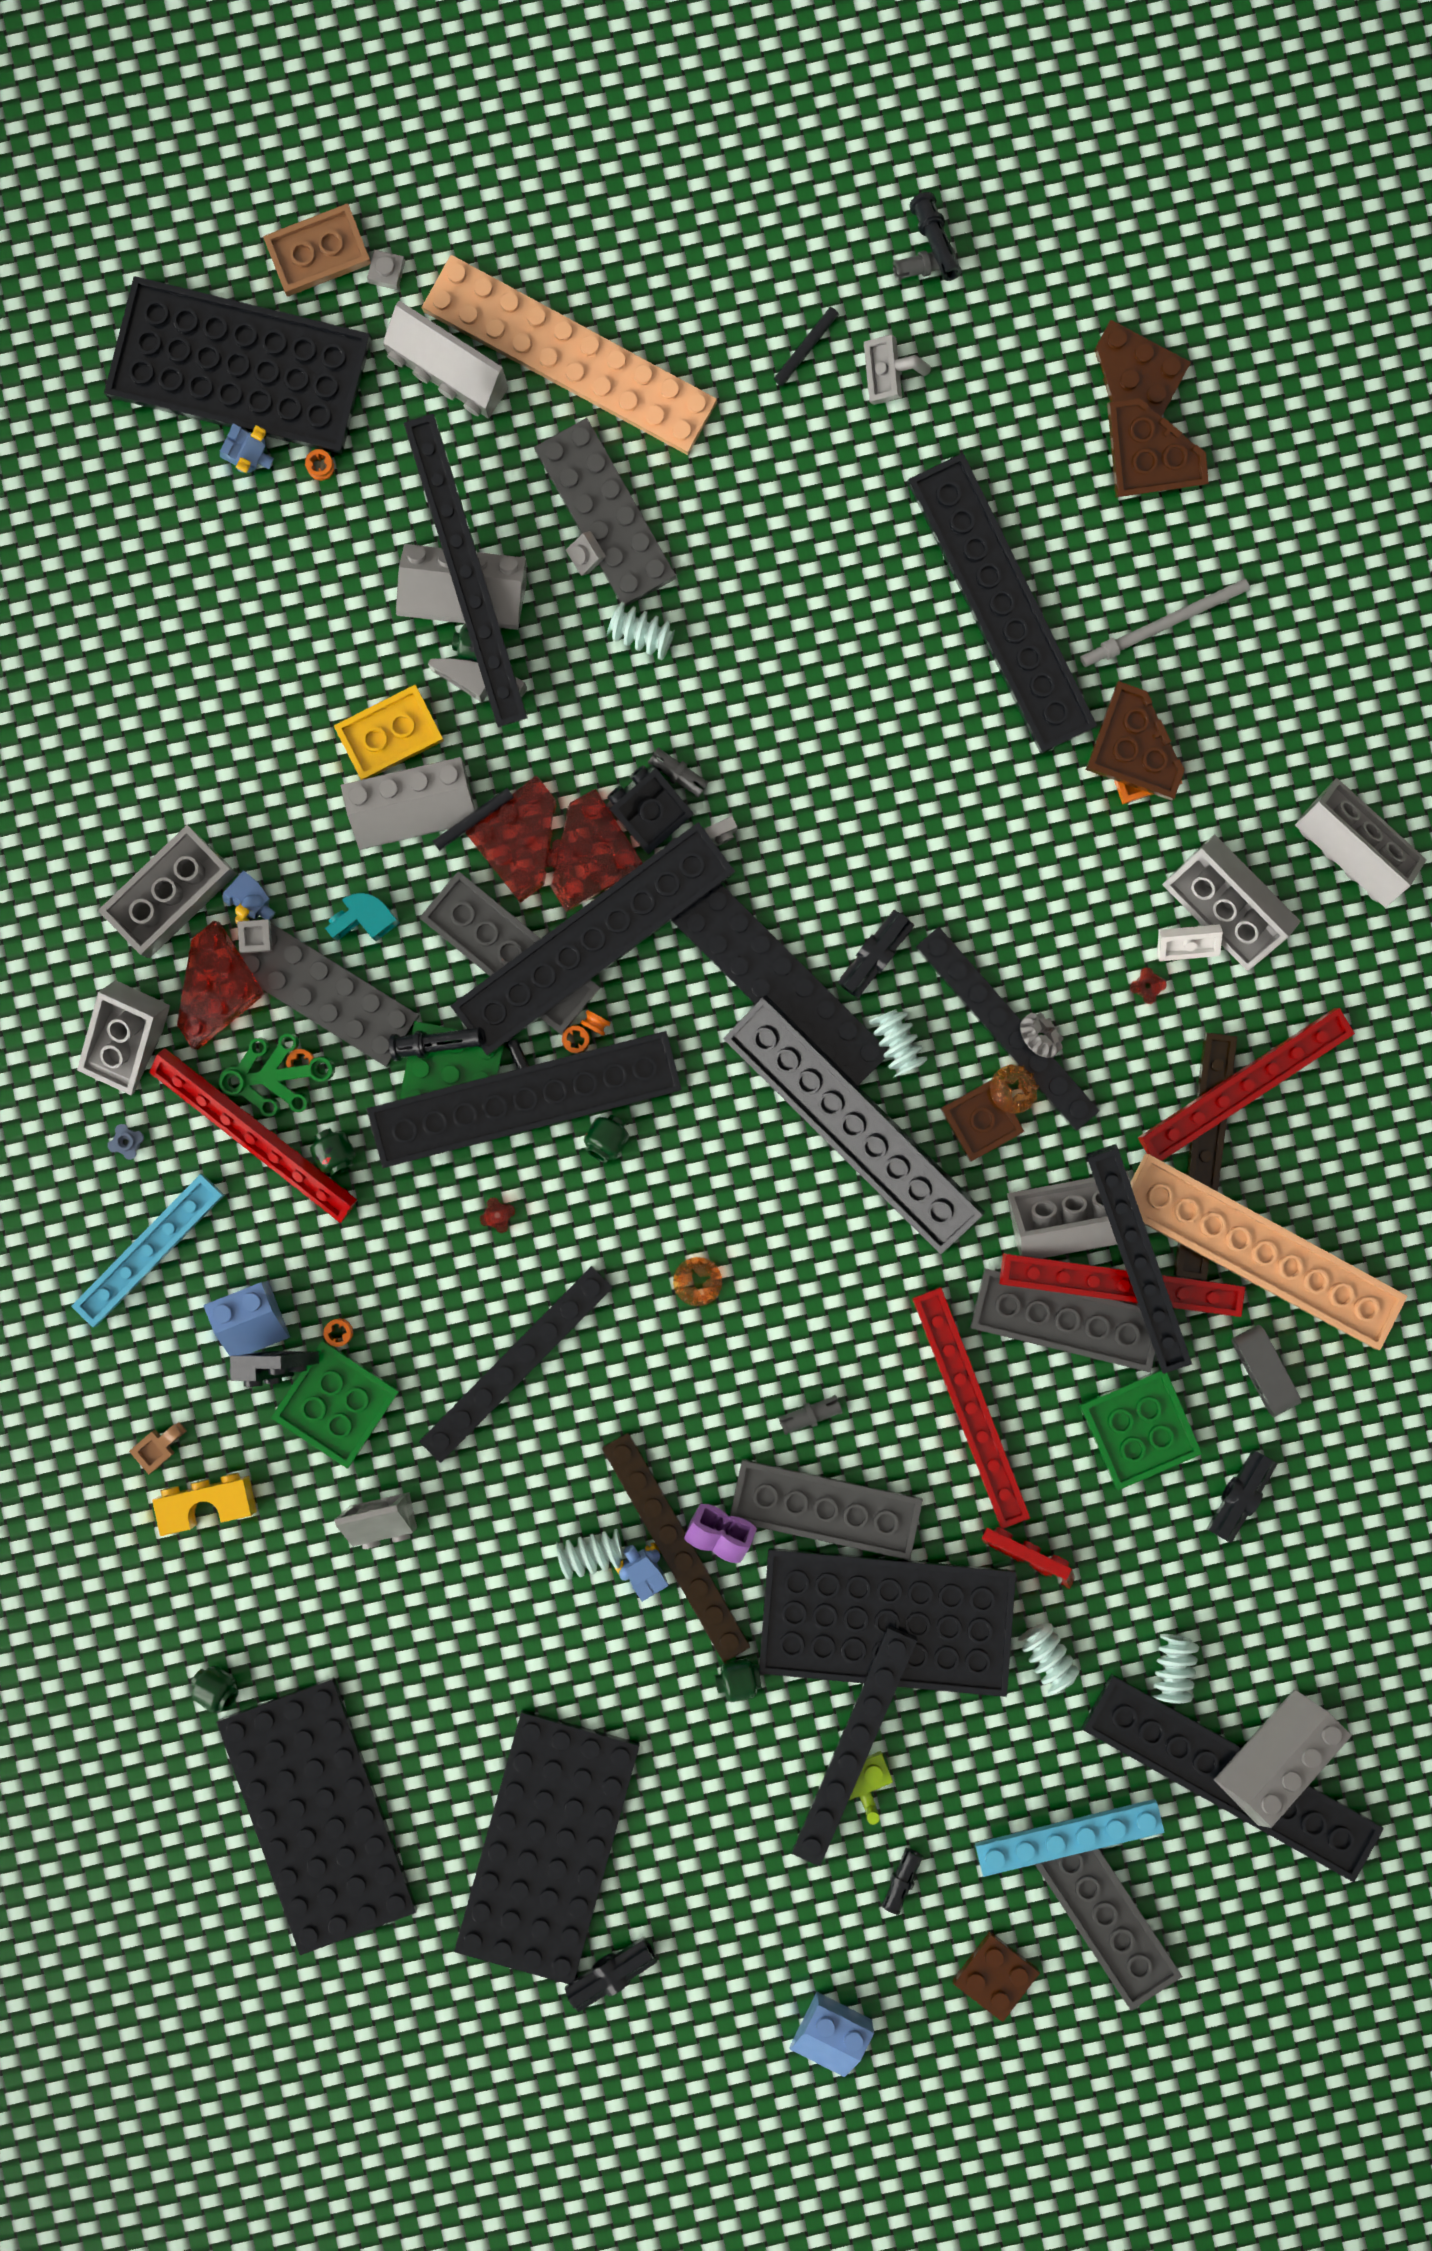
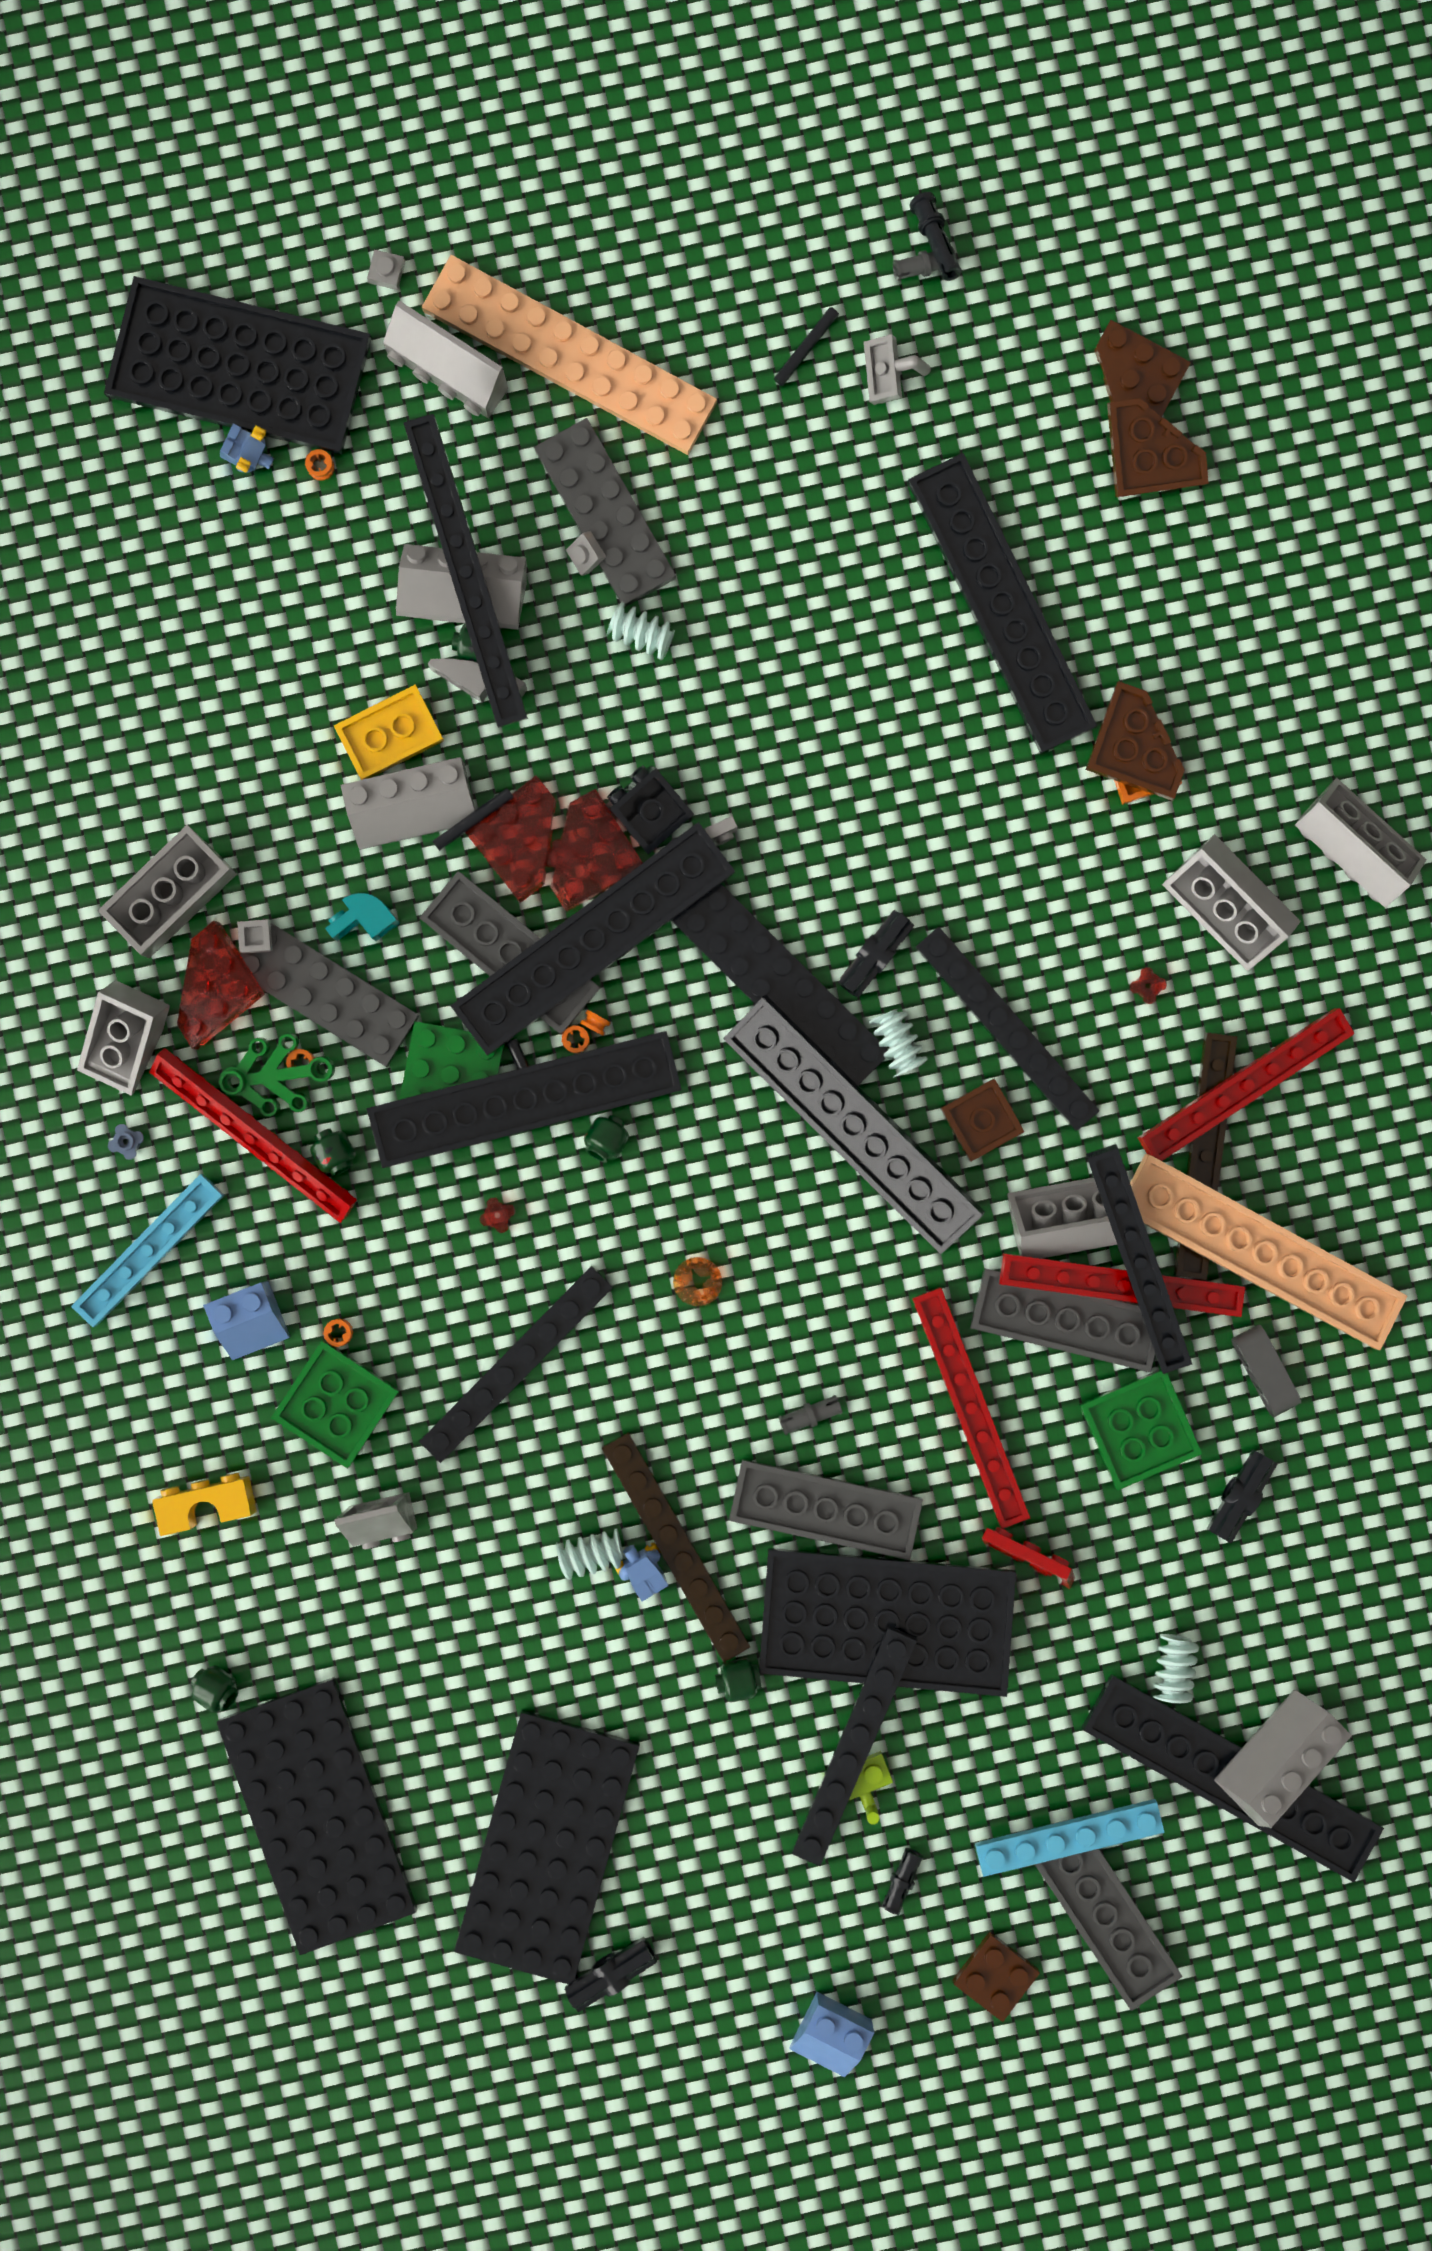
(156, 1449): medium nougat plate -> none
(248, 898): medium blue piece -> none
(269, 1366): black plate -> none
(317, 250): medium nougat plate -> none
(422, 1043): black pin -> none
(678, 772): dark grey pin -> none
(717, 1532): medium lavender brick -> none
(1002, 1093): clear orange gear -> none
(1043, 1045): light grey gear -> none
(1051, 1657): light aqua piece -> none
(1112, 647): light grey bar -> none
(1189, 942): white plate -> none

